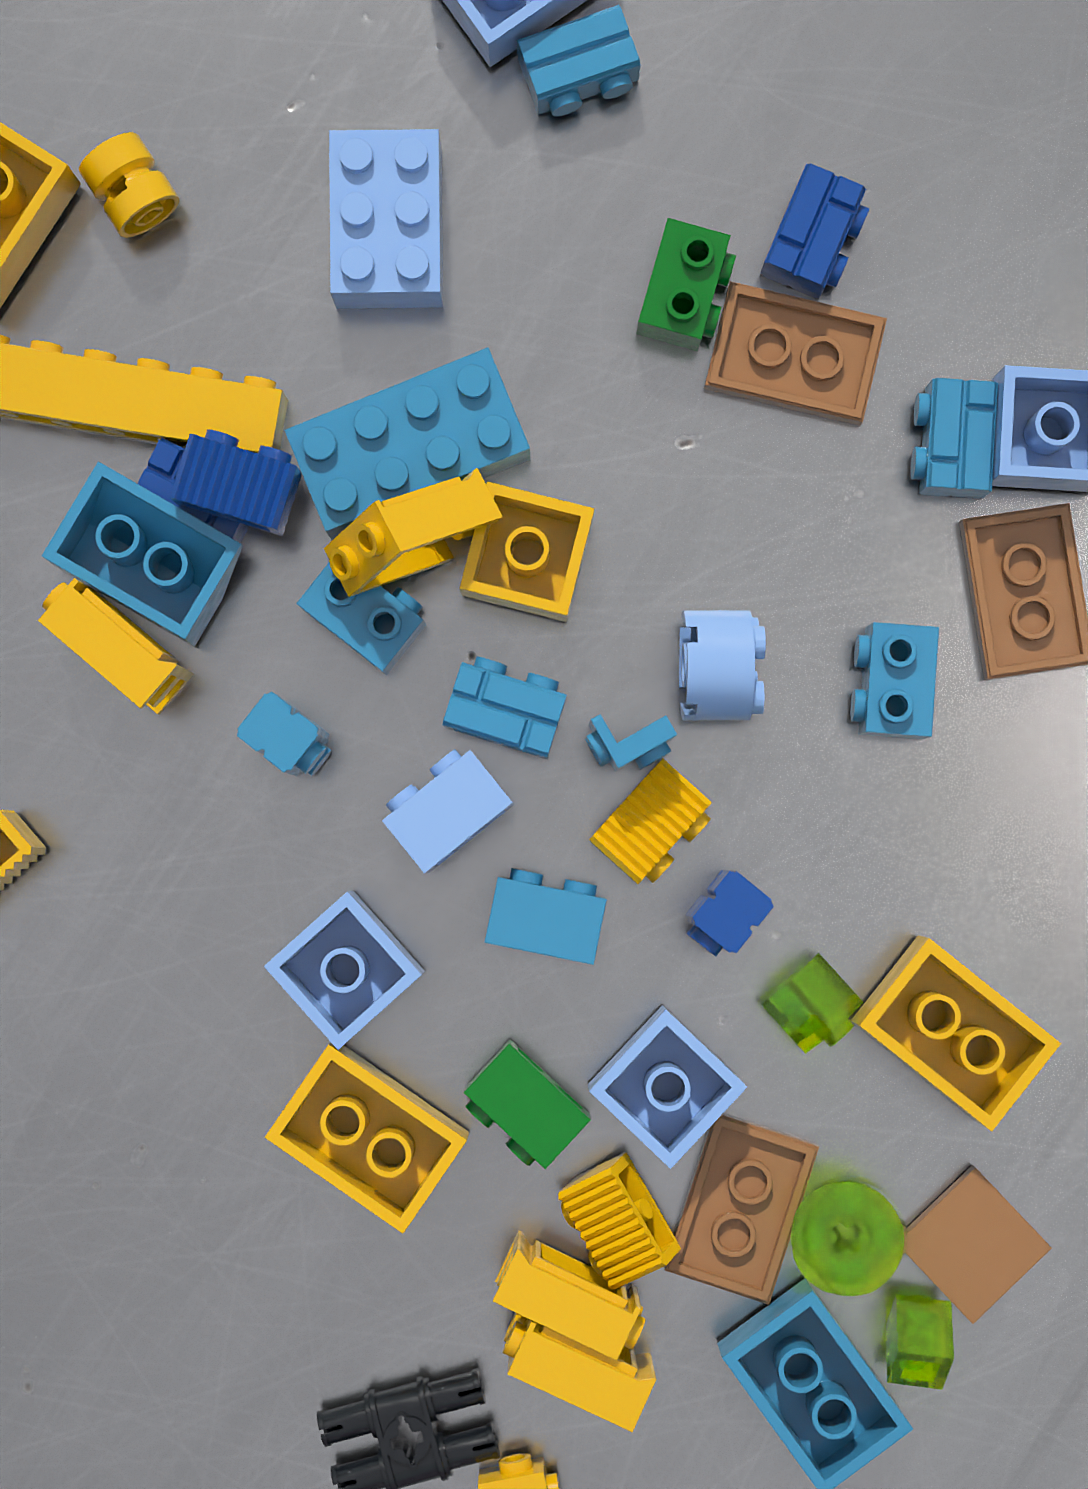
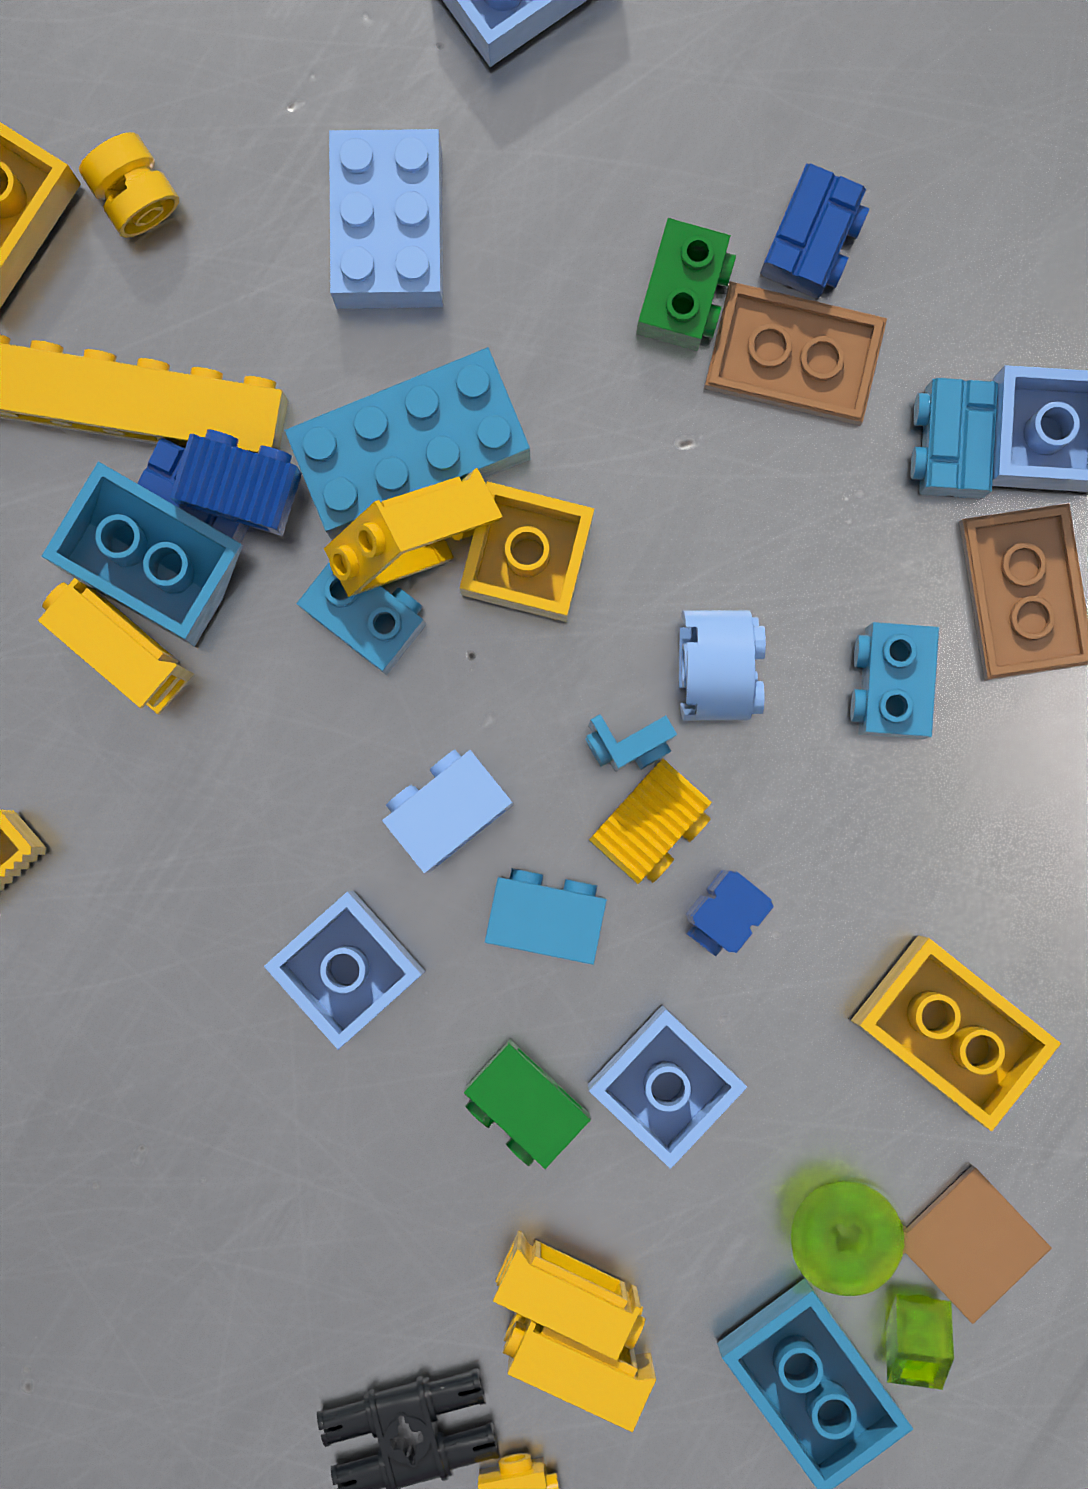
(285, 736): dark azure brick -> none
(368, 1136): yellow brick -> none
(505, 708): dark azure brick -> none
(579, 61): dark azure brick -> none
(618, 1221): yellow brick -> none
(742, 1207): medium nougat tile -> none
(814, 1005): clear neon green brick -> none

